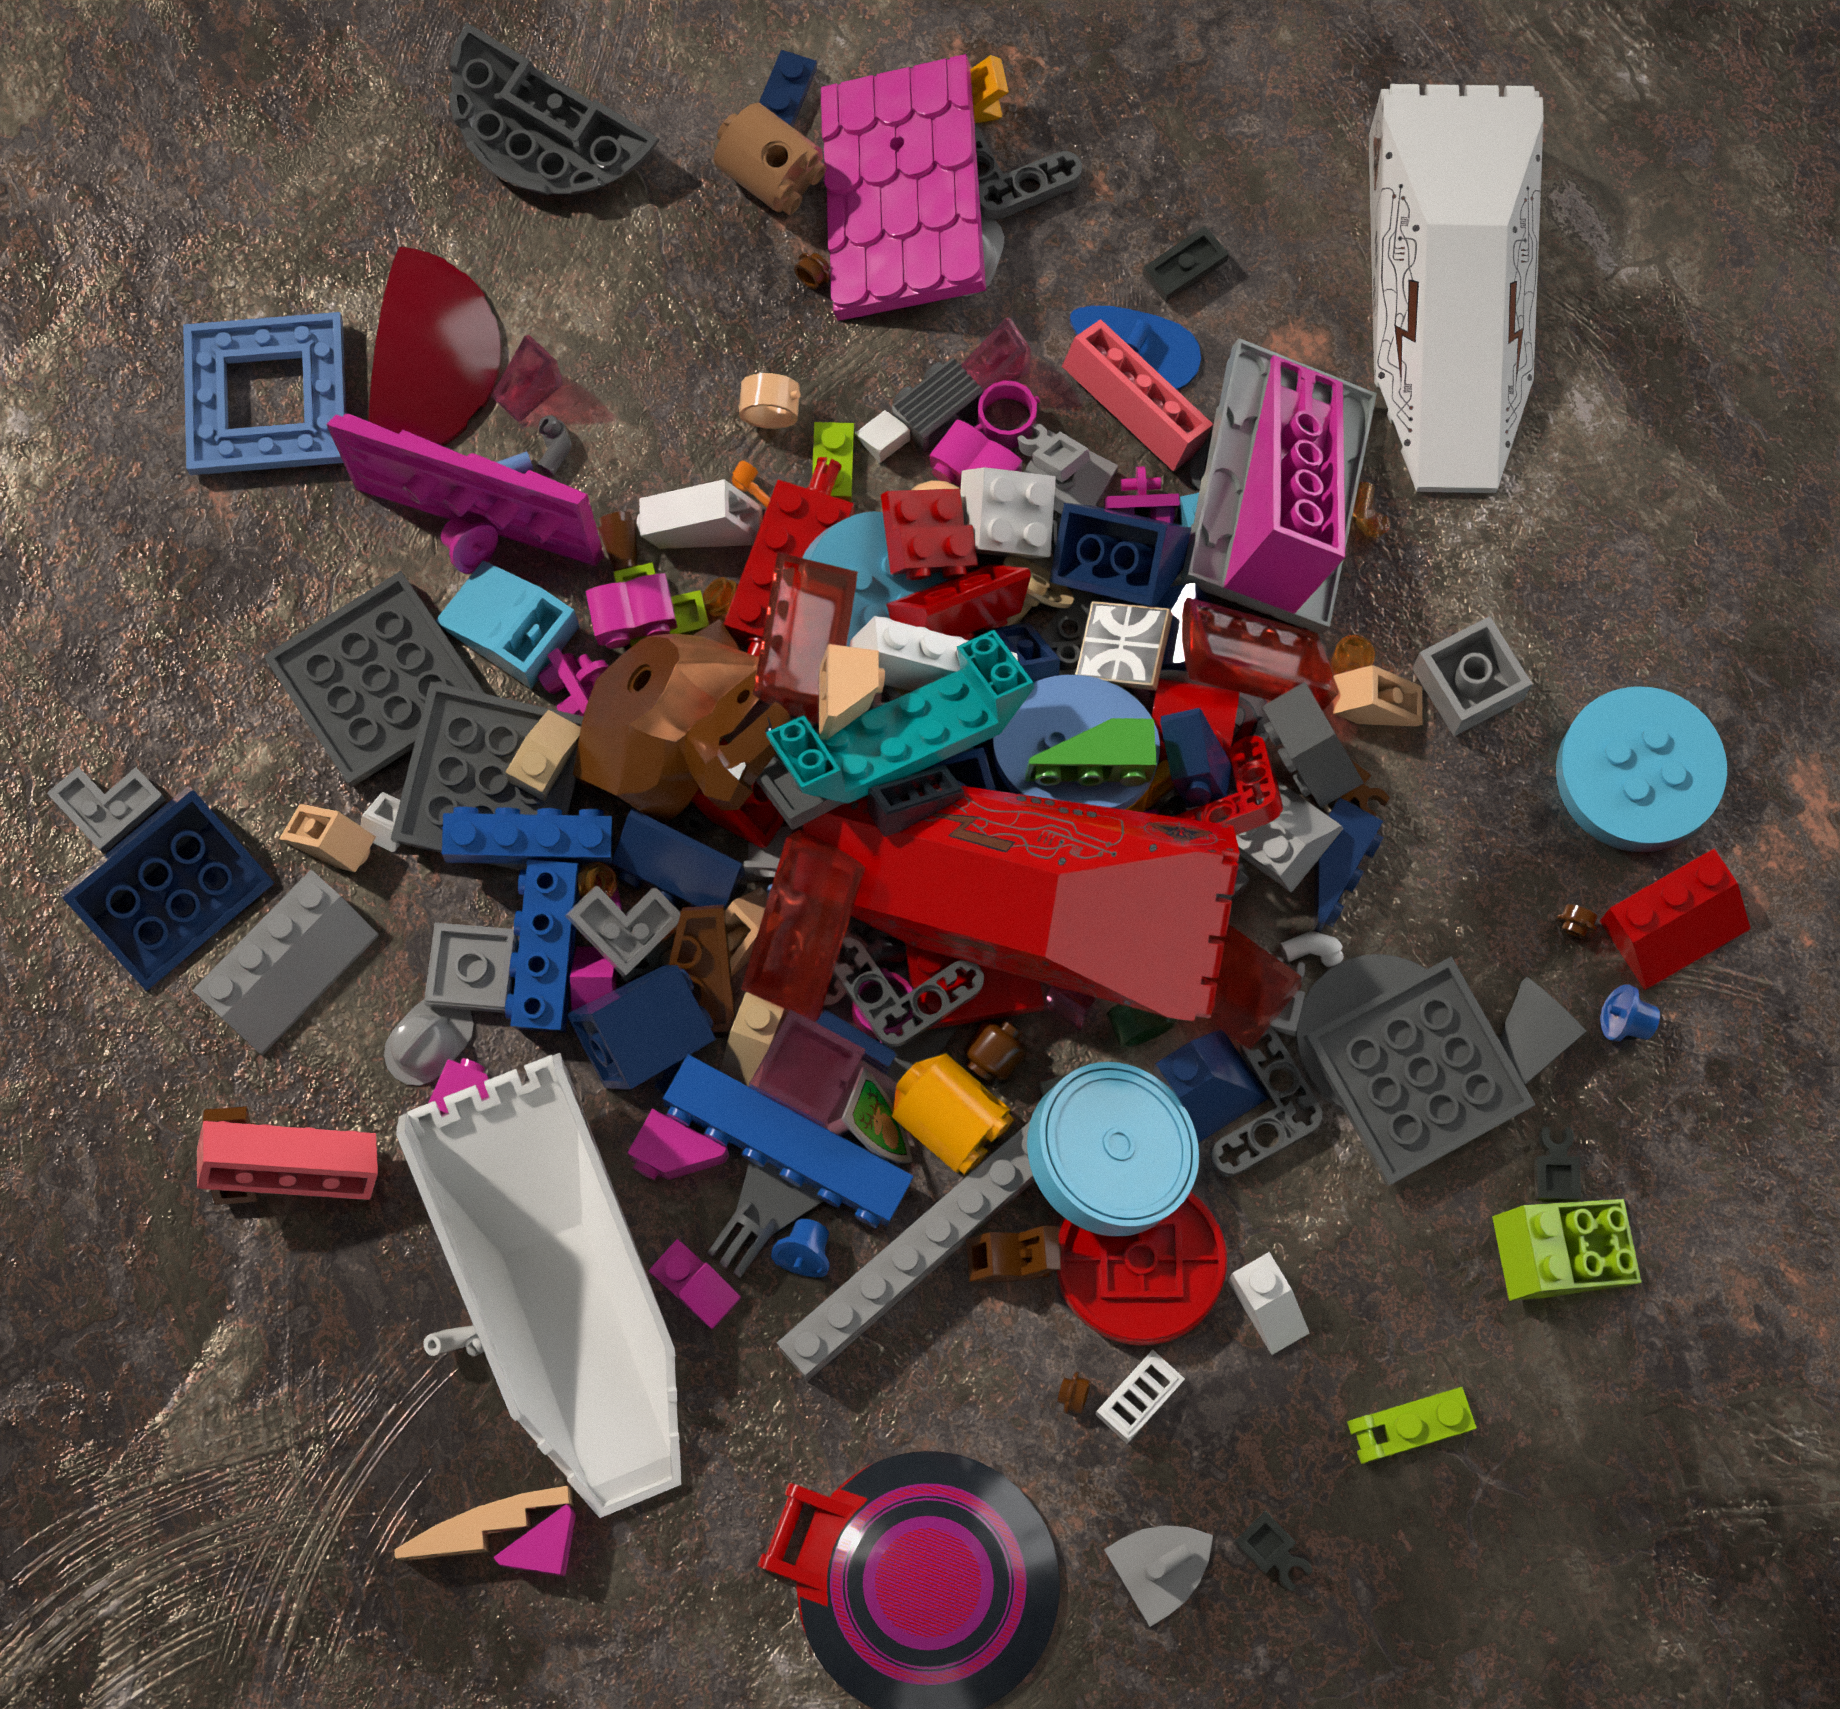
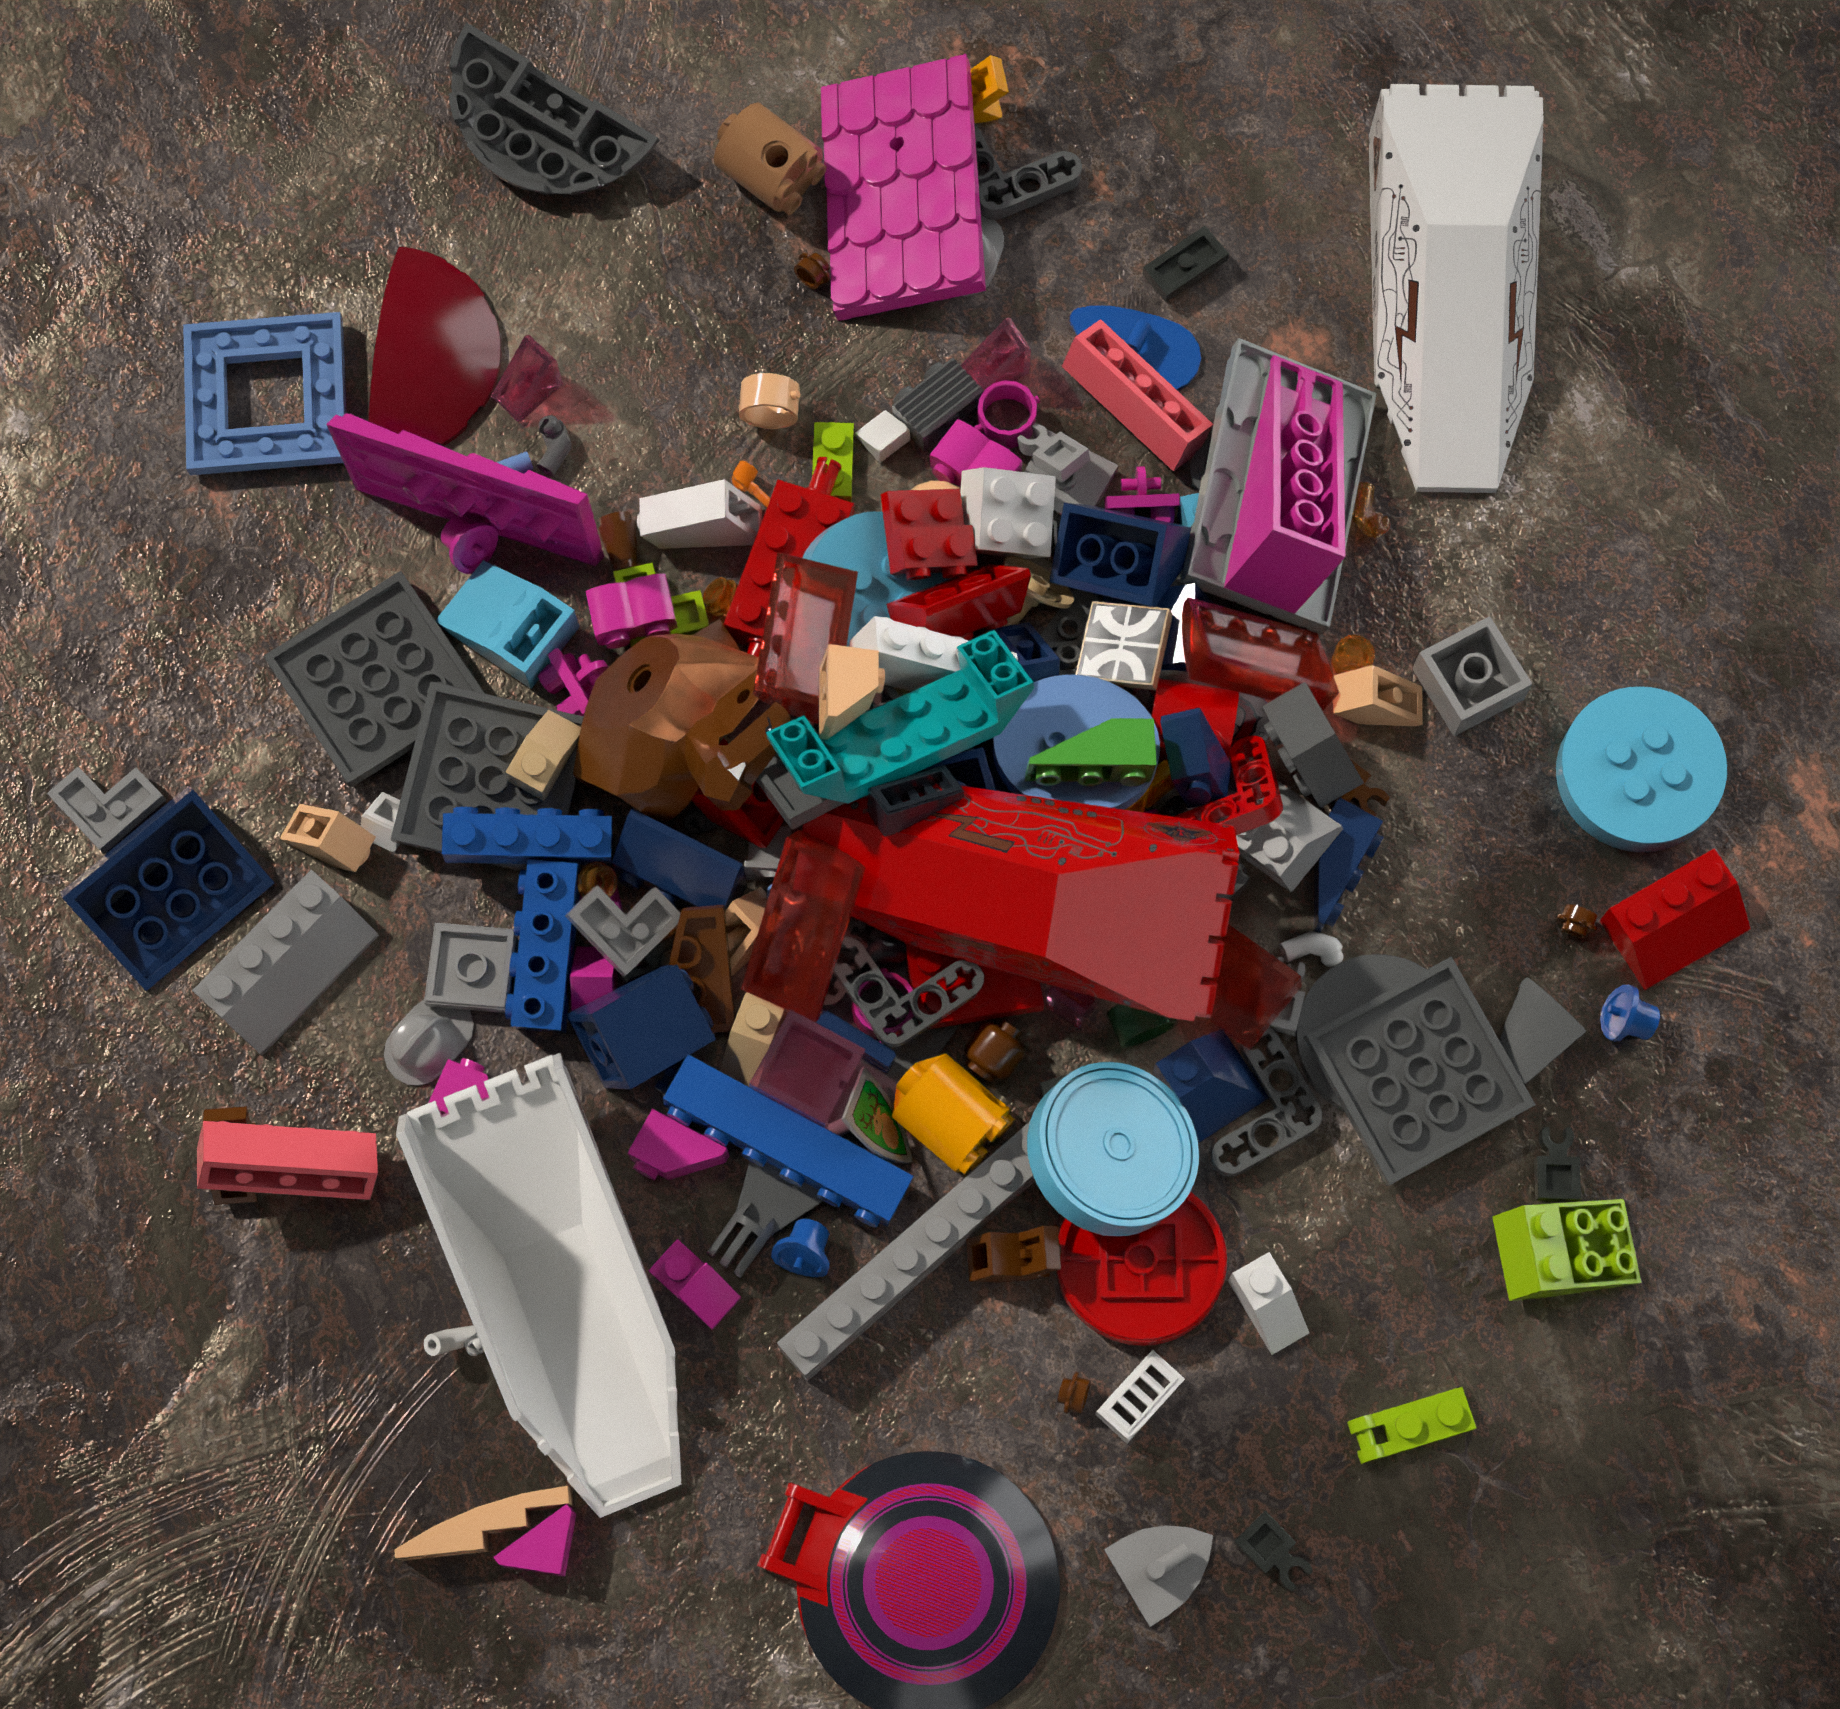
(788, 85): dark blue plate -> none

